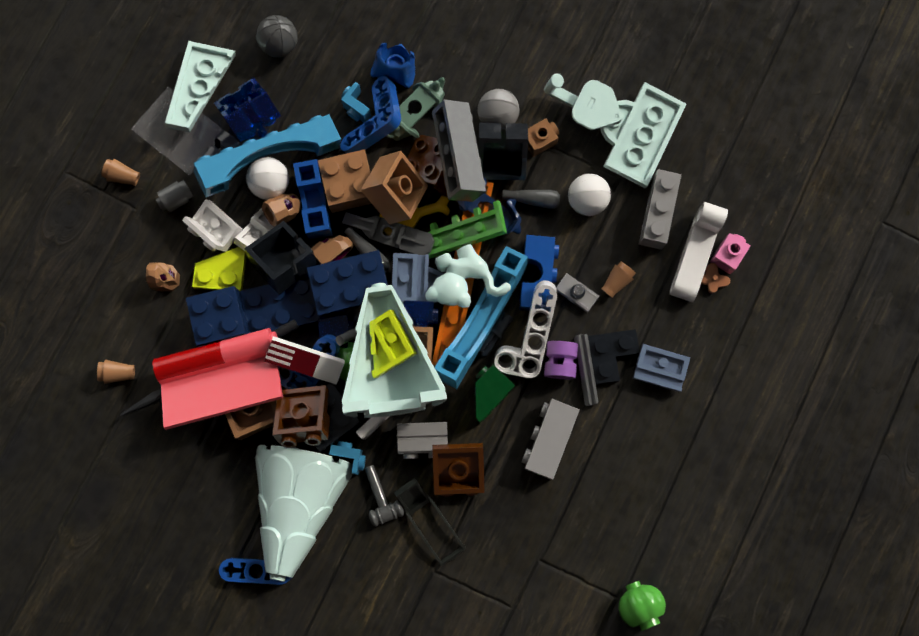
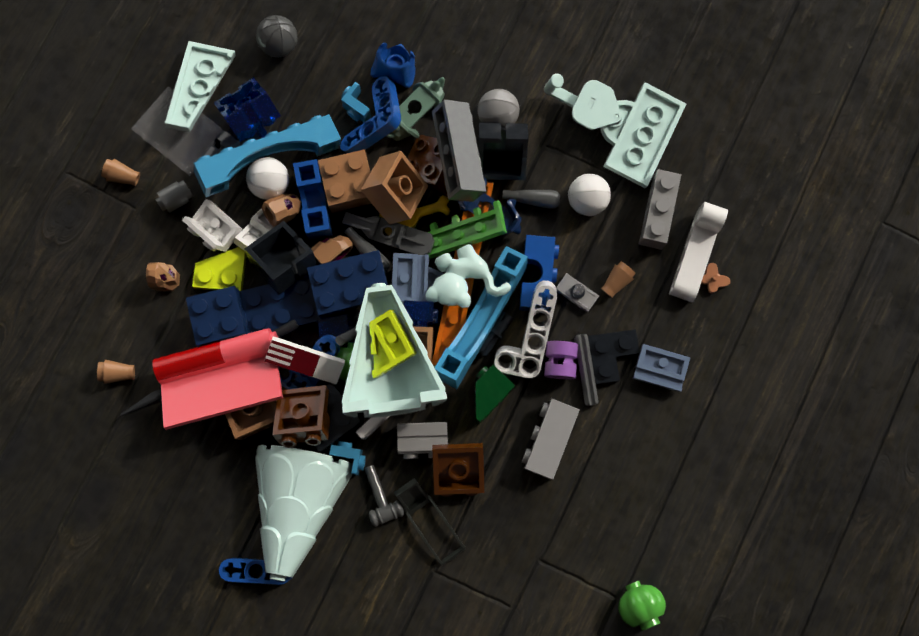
(538, 144): medium nougat brick -> none
(730, 253): bright pink brick -> none

